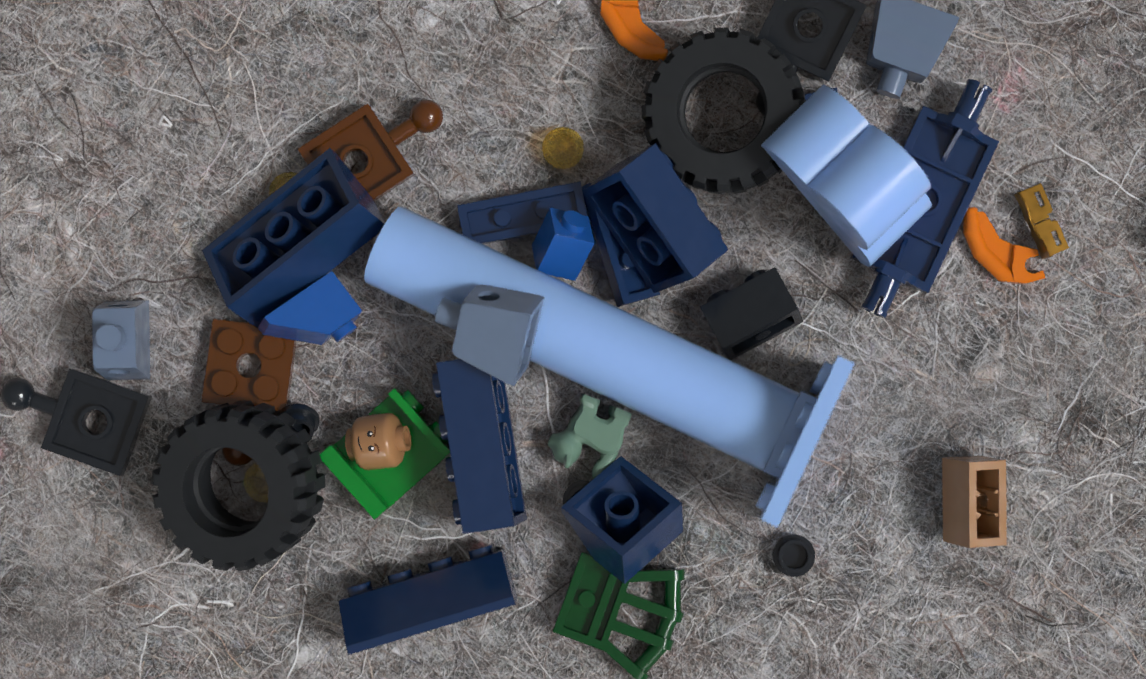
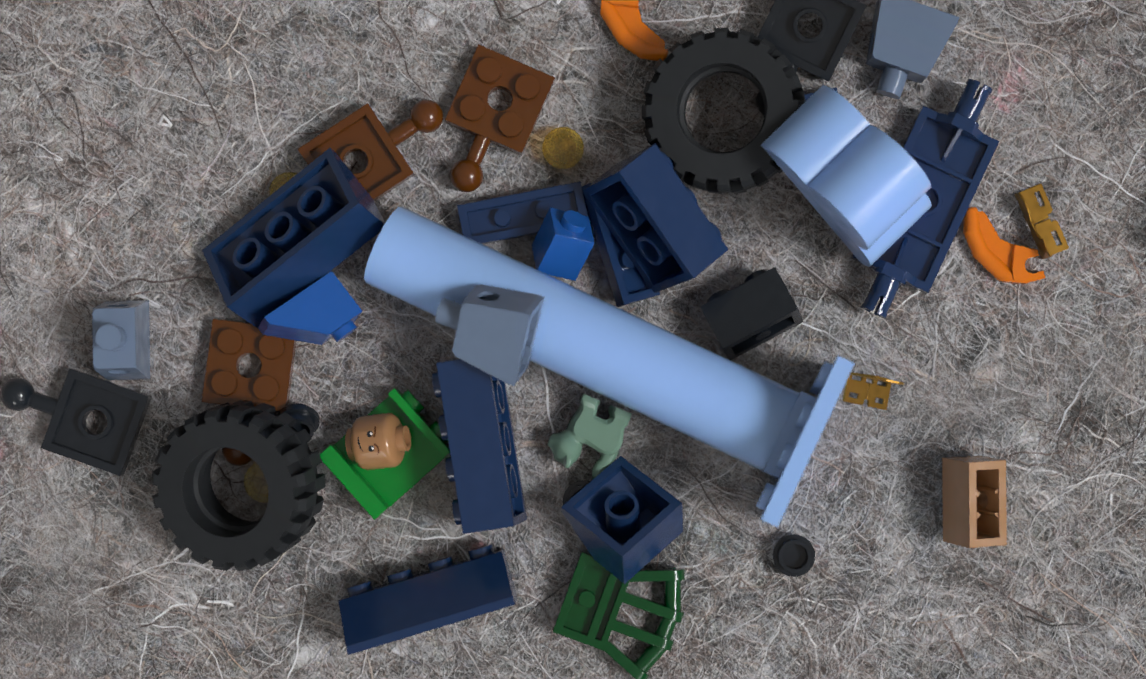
(504, 128): none -> reddish brown plate
(868, 391): none -> pearl gold piece

